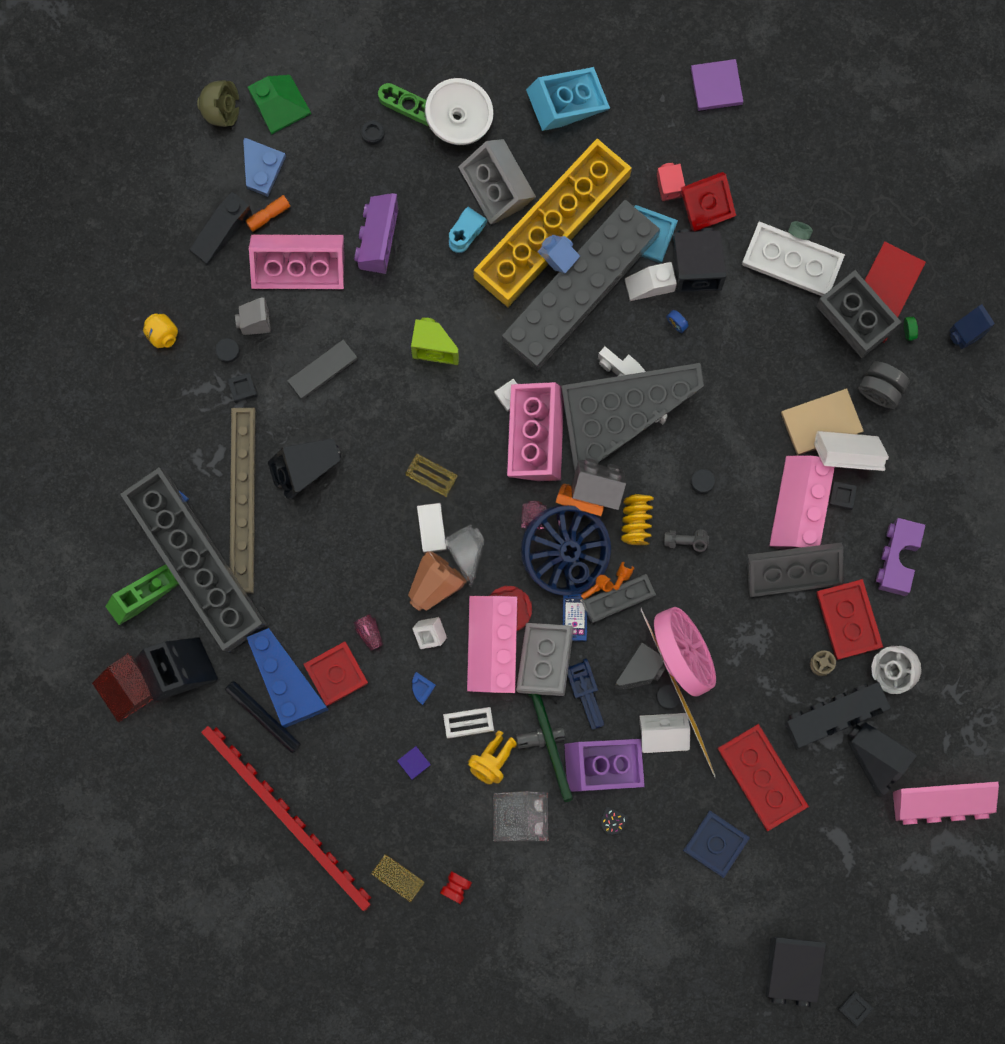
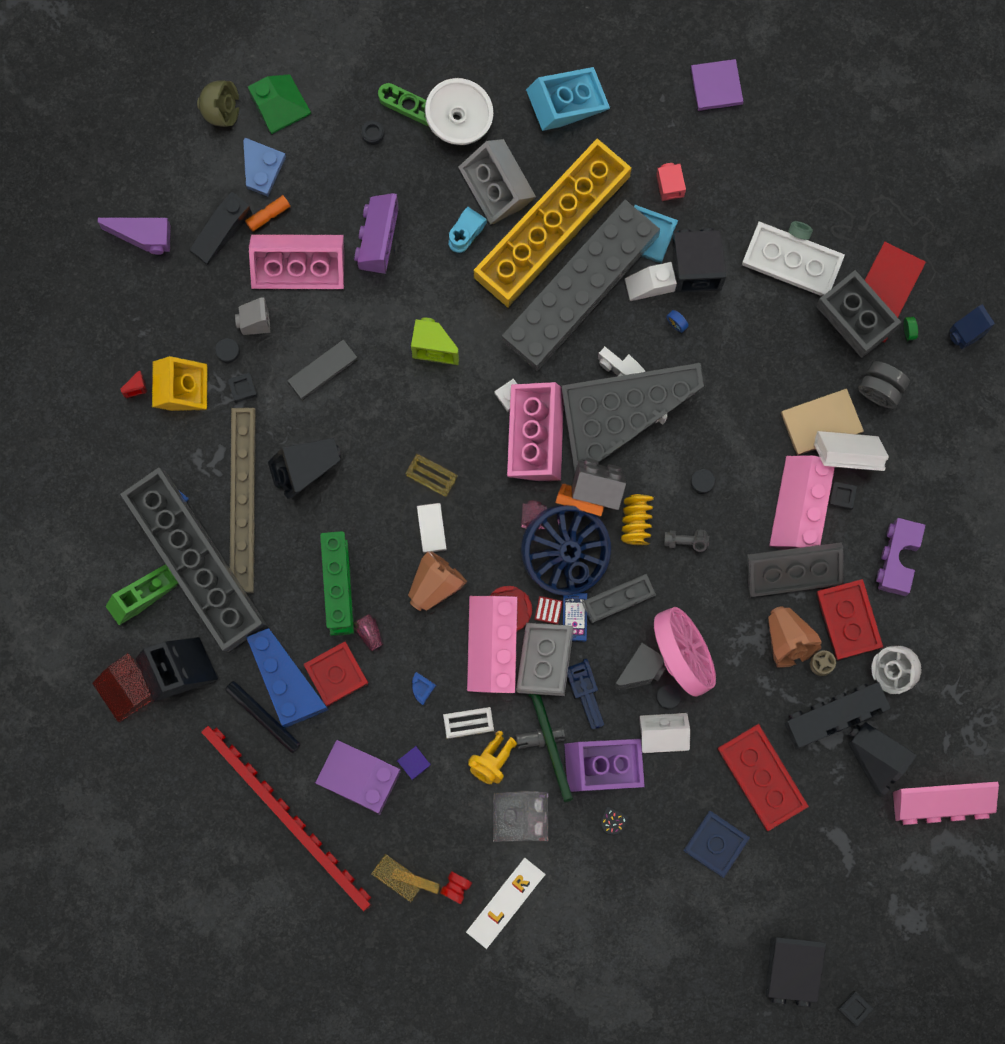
(134, 386): none -> red slope
(145, 233): none -> medium lavender slope
(160, 330): yellow head -> none
(179, 384): none -> yellow slope
(337, 583): none -> green fence
(358, 776): none -> medium lavender slope
(415, 881): none -> clear yellow tile
(429, 633): white slope -> none
(466, 551): clear slope -> none
(505, 903): none -> white sticker
(548, 610): none -> tile
(558, 253): medium blue brick -> none
(603, 583): orange hand -> none
(623, 574): orange hand -> none
(691, 719): sticker -> none
(708, 201): red plate -> none
(791, 637): none -> nougat cone

